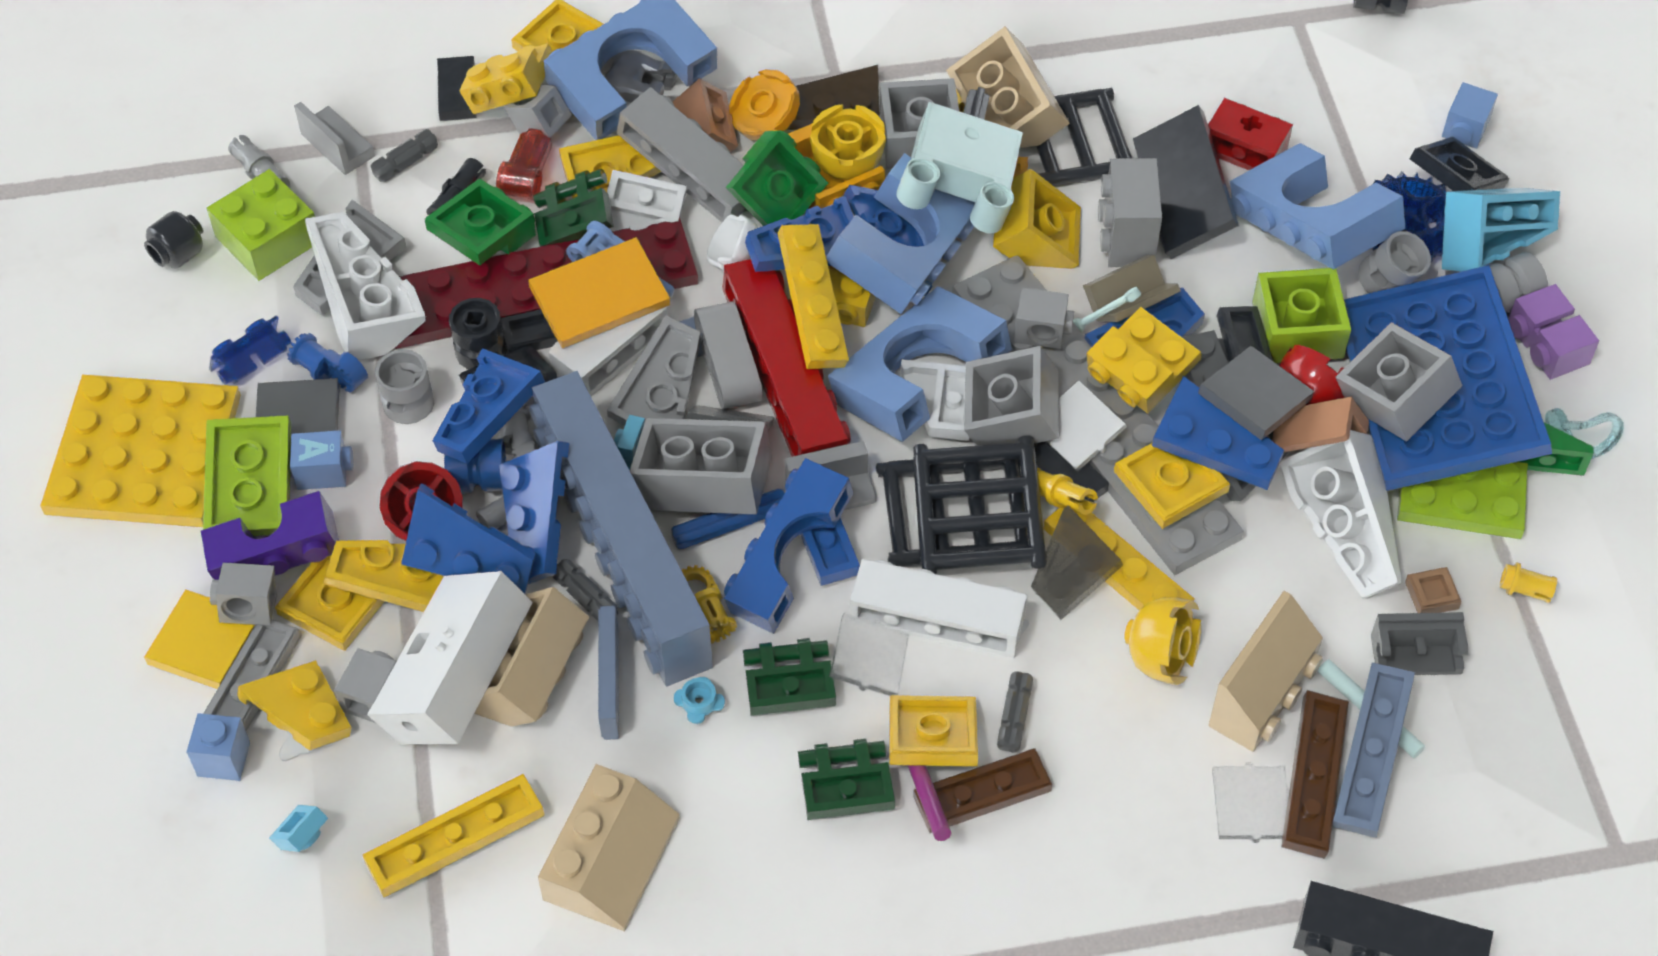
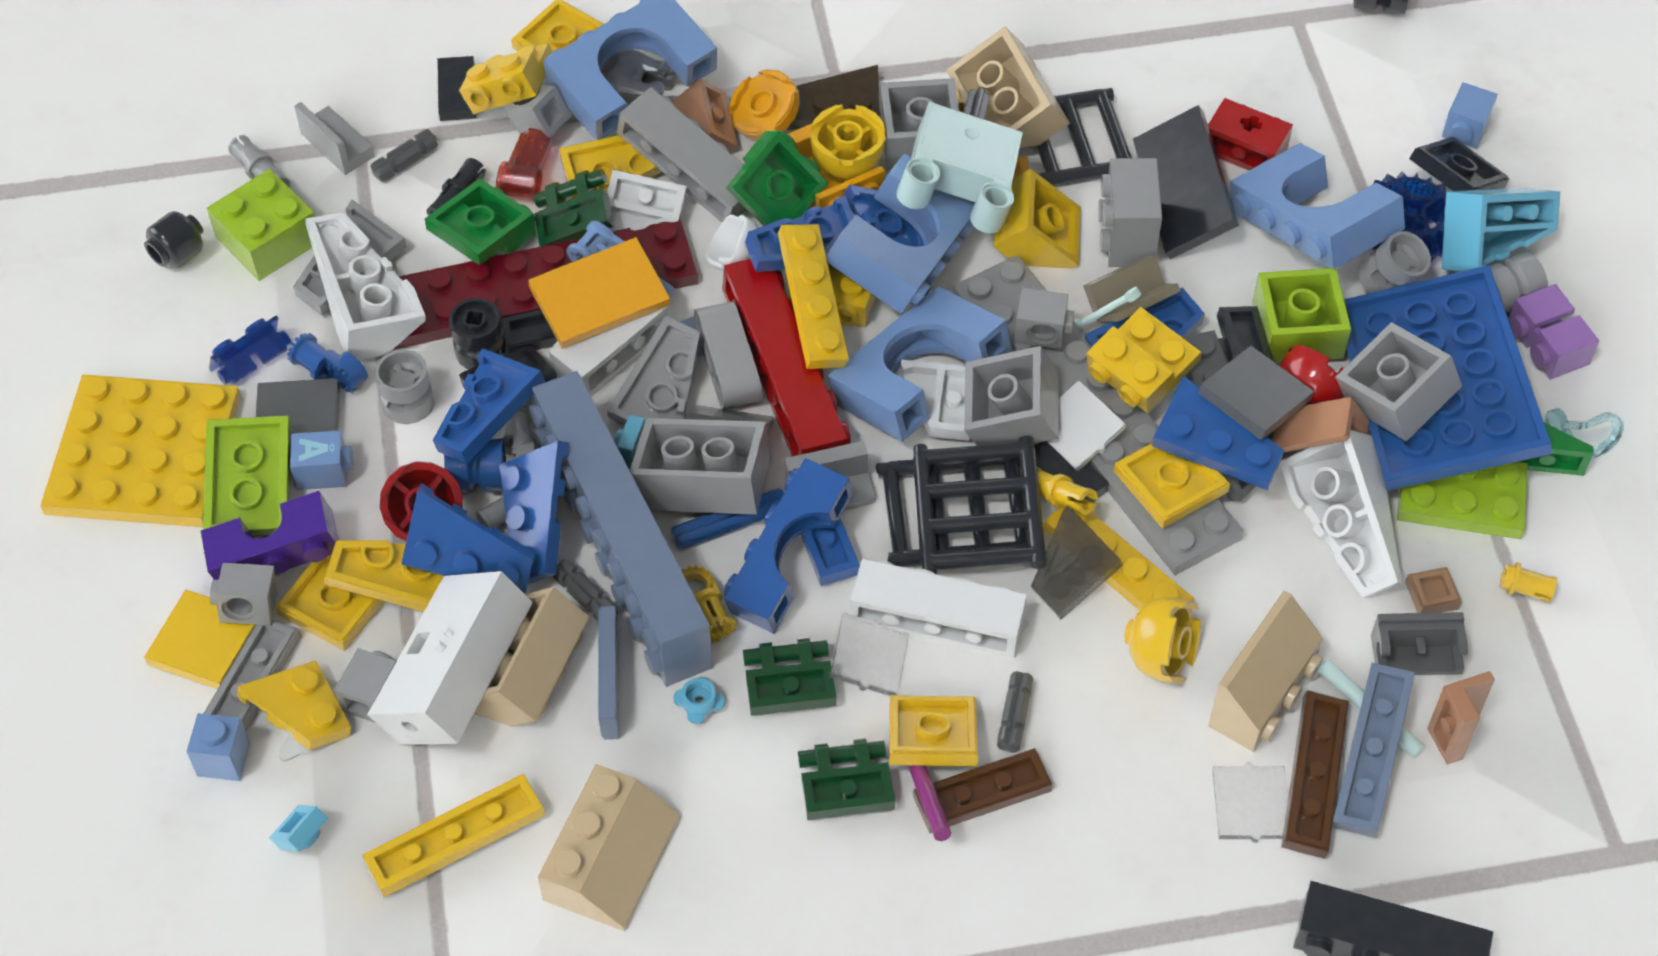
(1458, 715): none -> nougat panel

